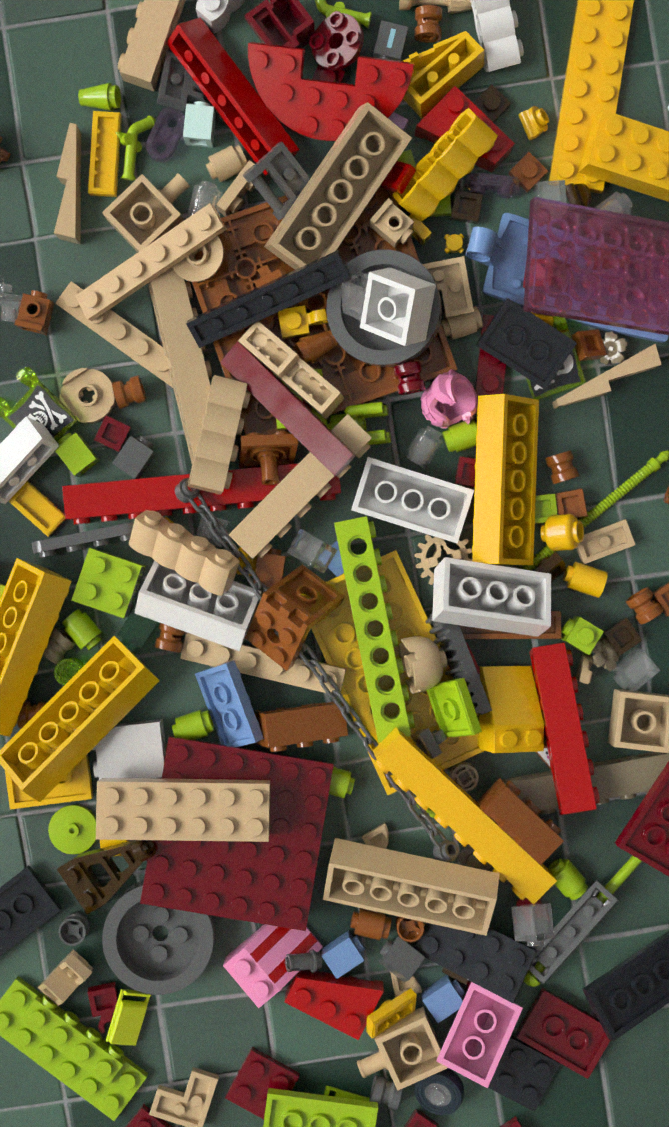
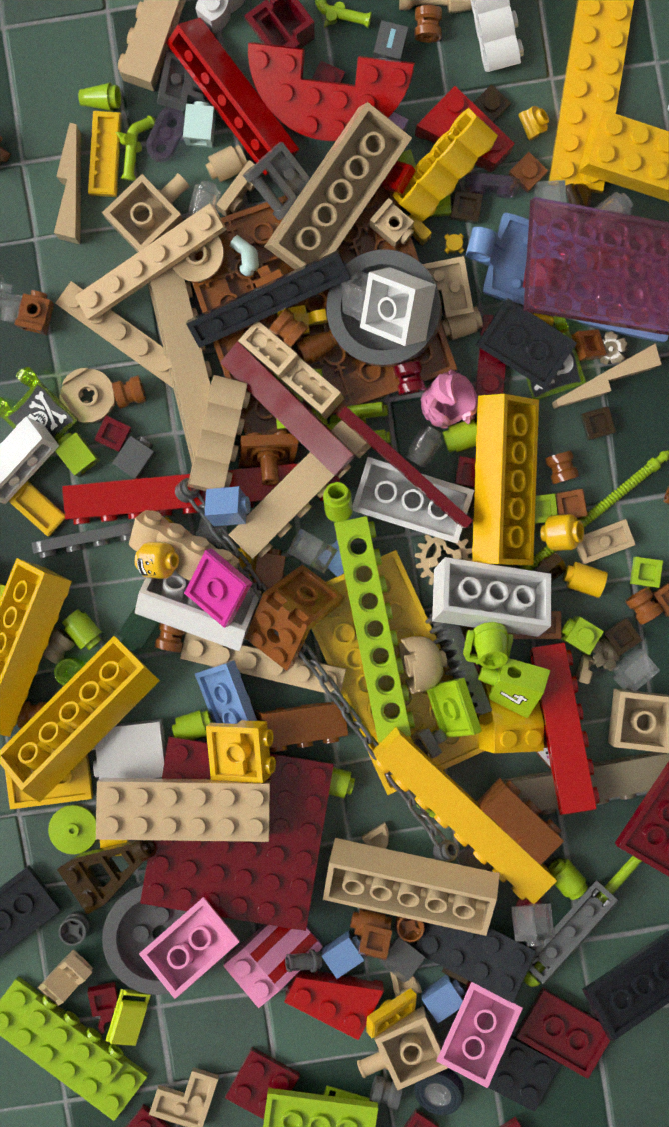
(108, 583): lime brick -> none
(156, 560): none -> yellow head
(189, 948): none -> bright pink slope
(218, 587): none -> dark pink plate
(226, 506): none -> medium blue brick
(240, 751): none -> yellow plate
(248, 255): none -> light aqua arm
(288, 327): none -> dark orange wheel
(337, 41): dark red plate -> none
(337, 502): none -> lime brick
(375, 942): none -> dark orange tile
(403, 467): none -> dark red tile
(440, 69): yellow wedge -> none
(463, 771): dark tan wheel -> none
(491, 644): none -> lime piece
(516, 685): none -> lime torso
(598, 423): none -> dark brown plate
(646, 572): none -> lime plate

